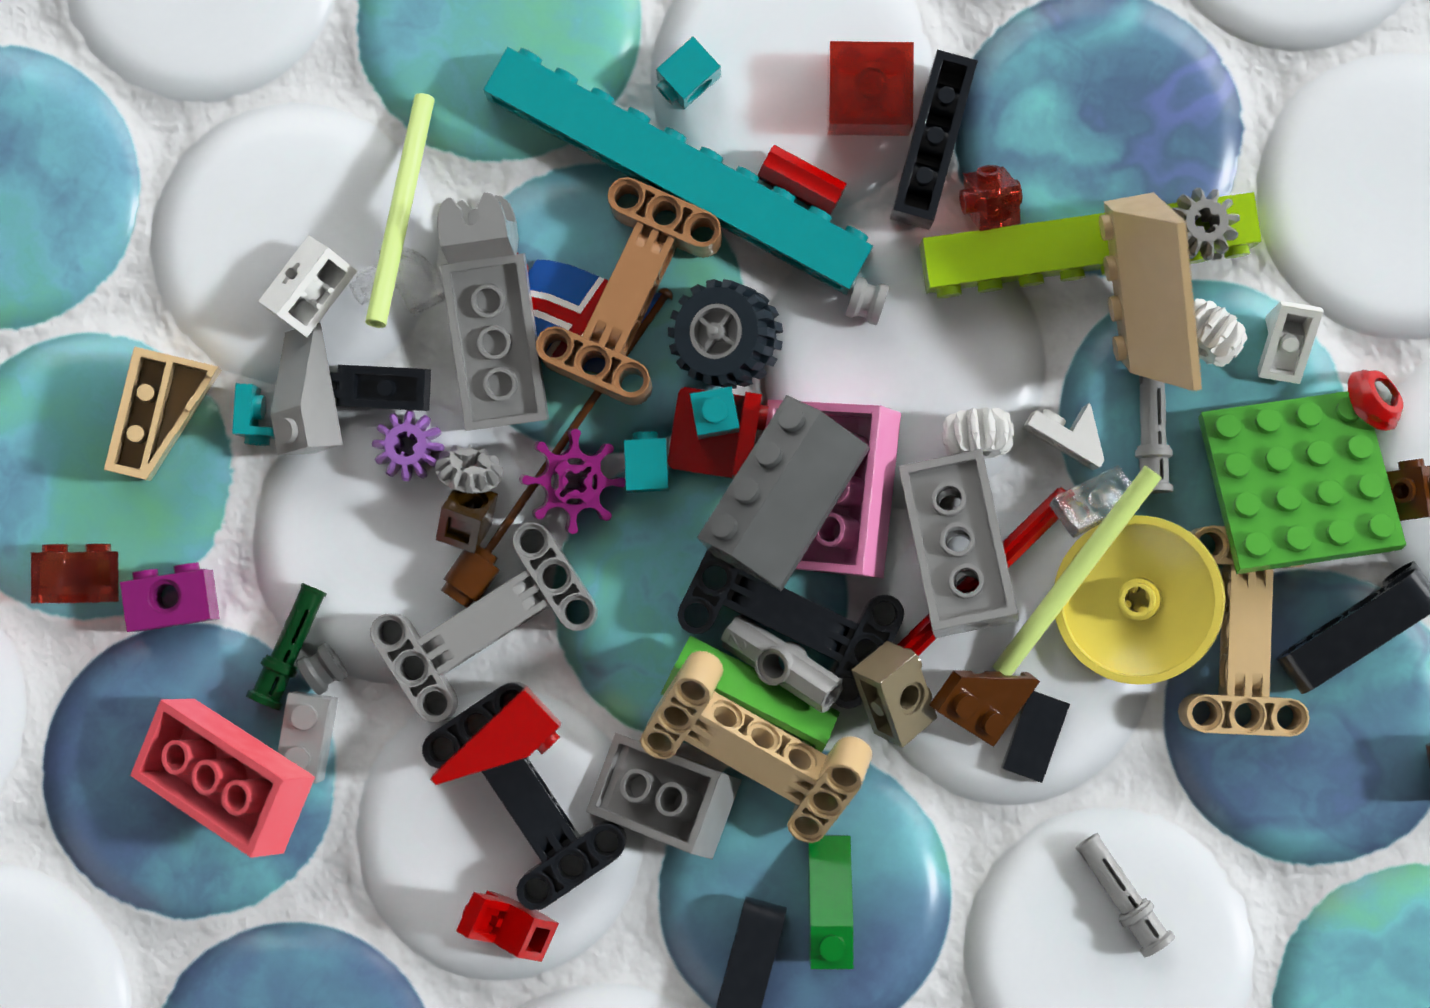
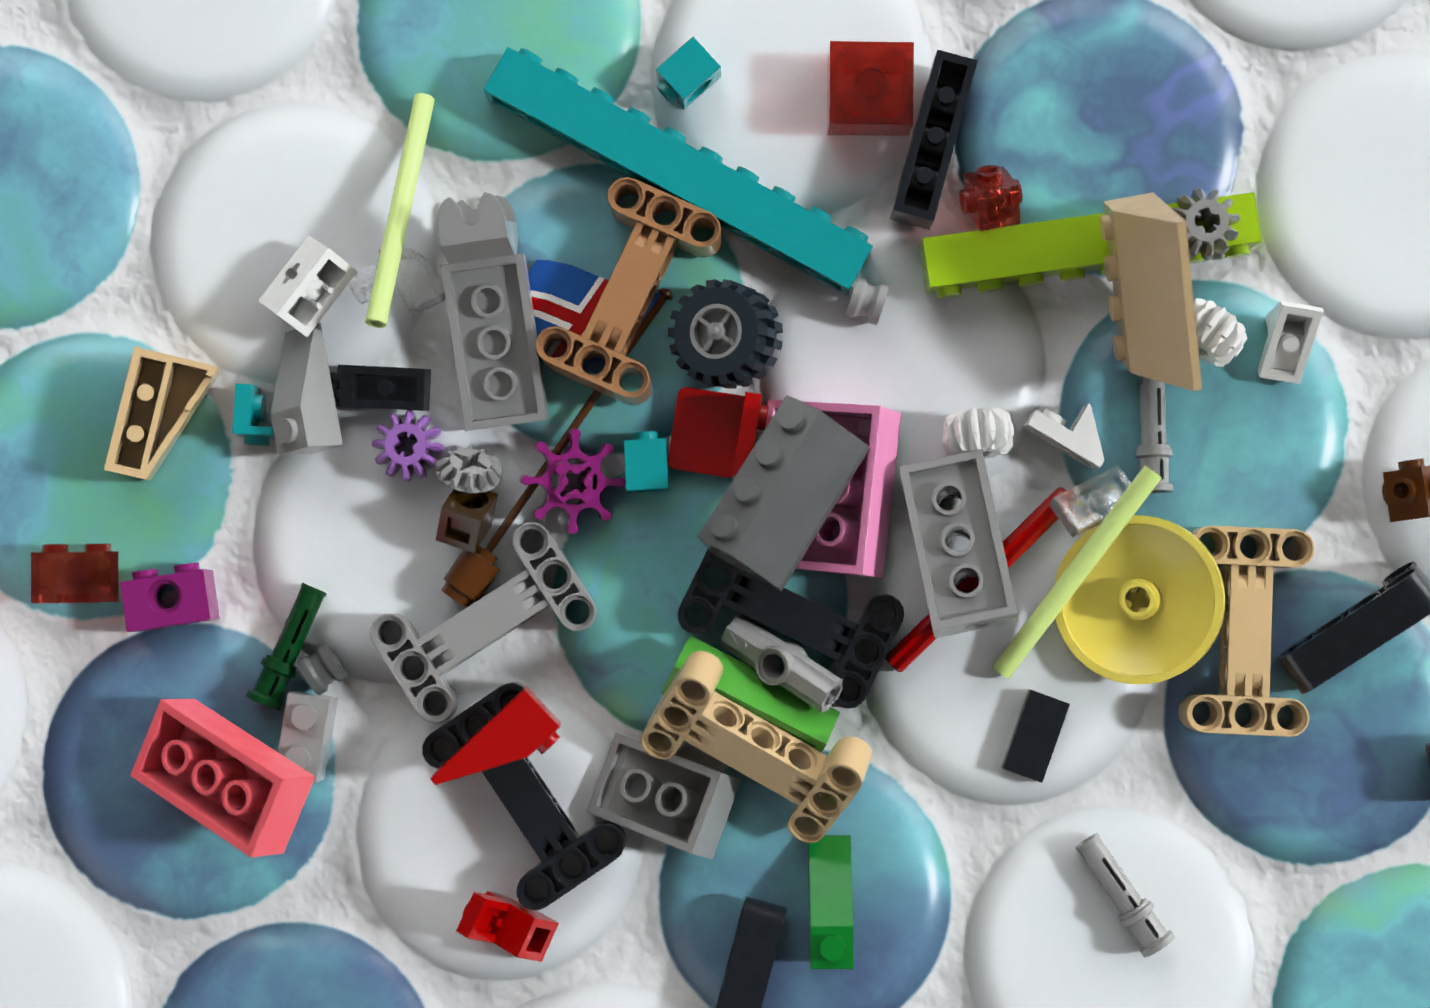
(714, 412): teal brick -> none
(801, 179): red axle -> none
(894, 693): dark tan brick -> none
(983, 701): reddish brown wing -> none
(1300, 482): bright green plate -> none
(1369, 404): red piece -> none

